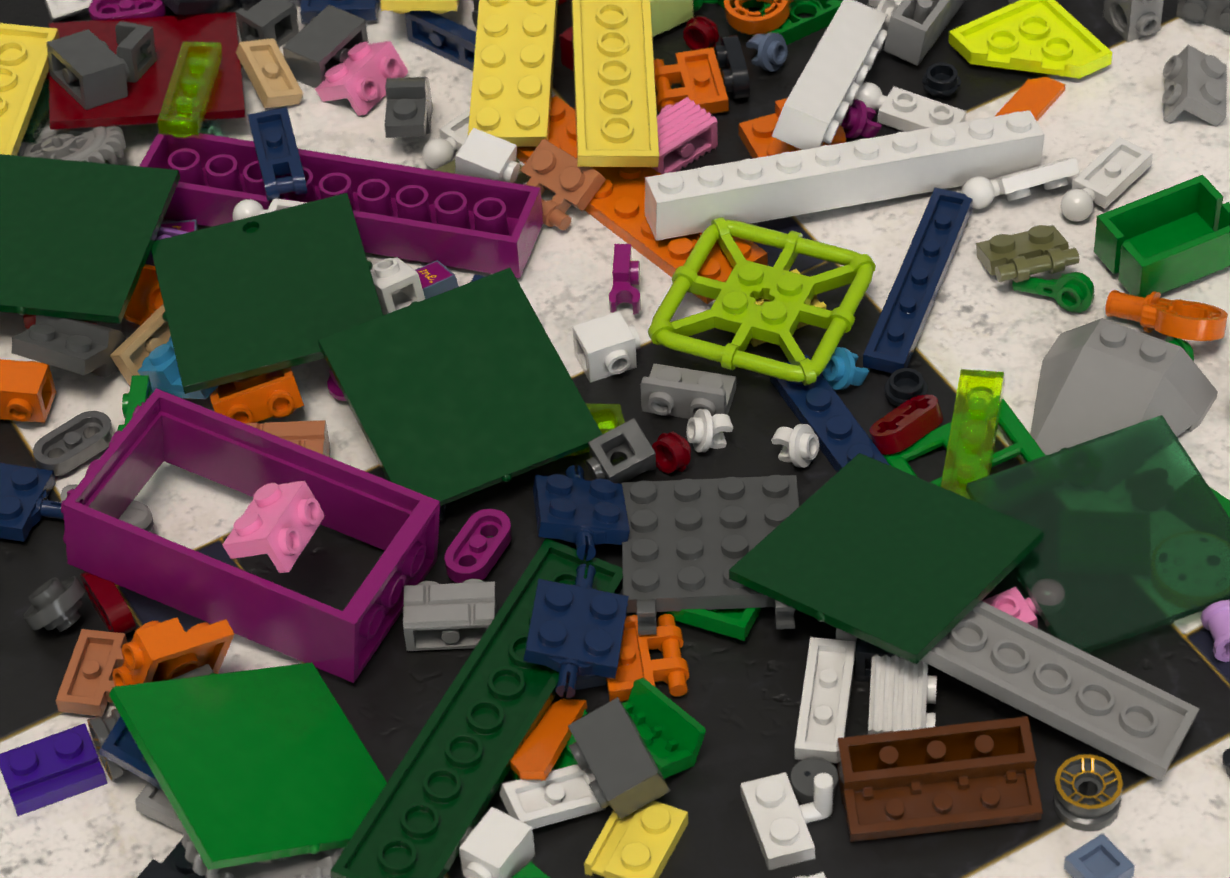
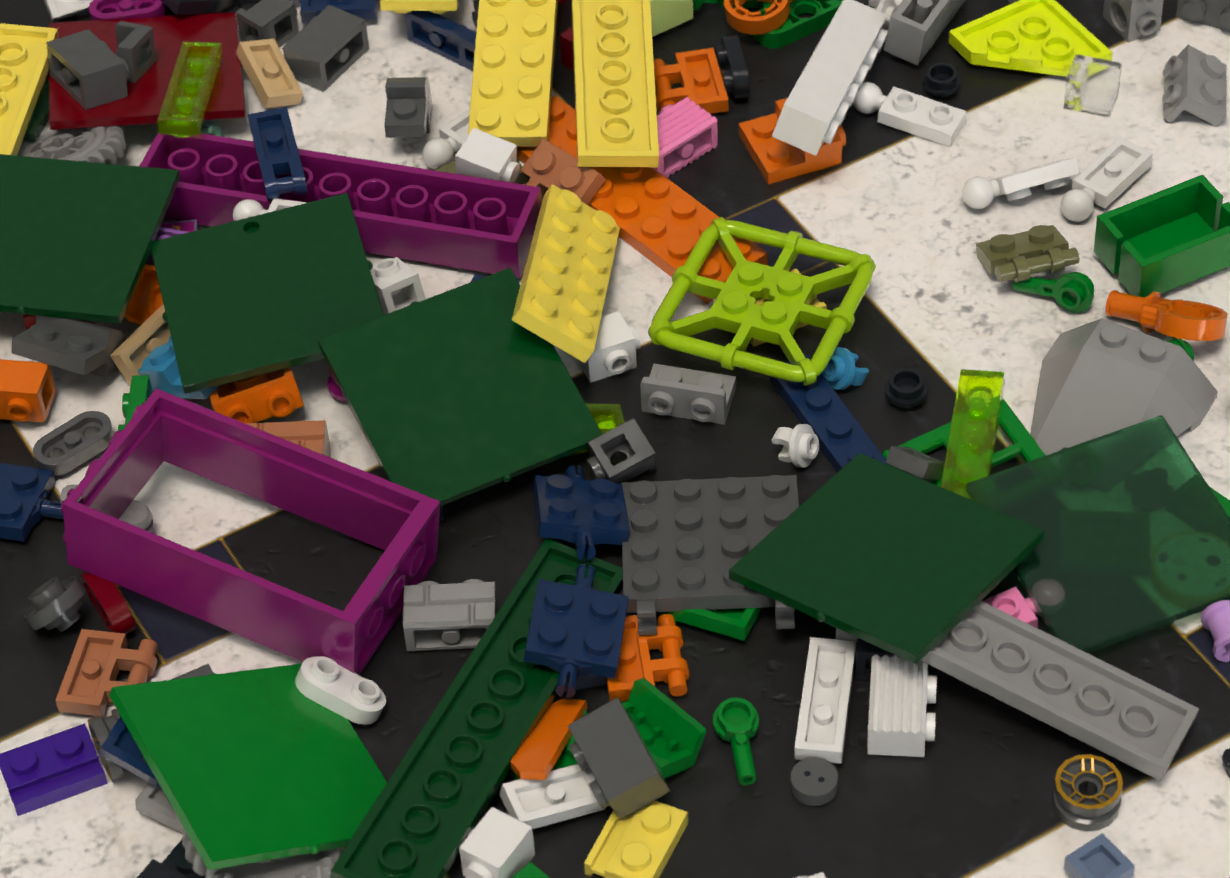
(167, 651): orange plate -> none
(276, 524): bright pink bracket -> none
(340, 690): none -> white plate
(363, 76): bright pink bracket -> none
(436, 279): tile -> none
(472, 553): magenta plate -> none
(567, 273): none -> light yellow plate
(624, 276): magenta plate -> none
(672, 452): dark red plate -> none
(701, 33): dark red plate -> none
(707, 430): white plate -> none
(737, 723): none -> green plate
(771, 51): sand blue plate -> none
(781, 821): white plate -> none
(842, 174): white brick -> none
(859, 121): magenta plate -> none
(906, 424): dark red beam -> none
(915, 463): none -> flat silver plate
(918, 281): dark blue plate -> none
(938, 779): reddish brown brick -> none
(1035, 96): orange piece -> none
(1092, 85): none -> clear panel

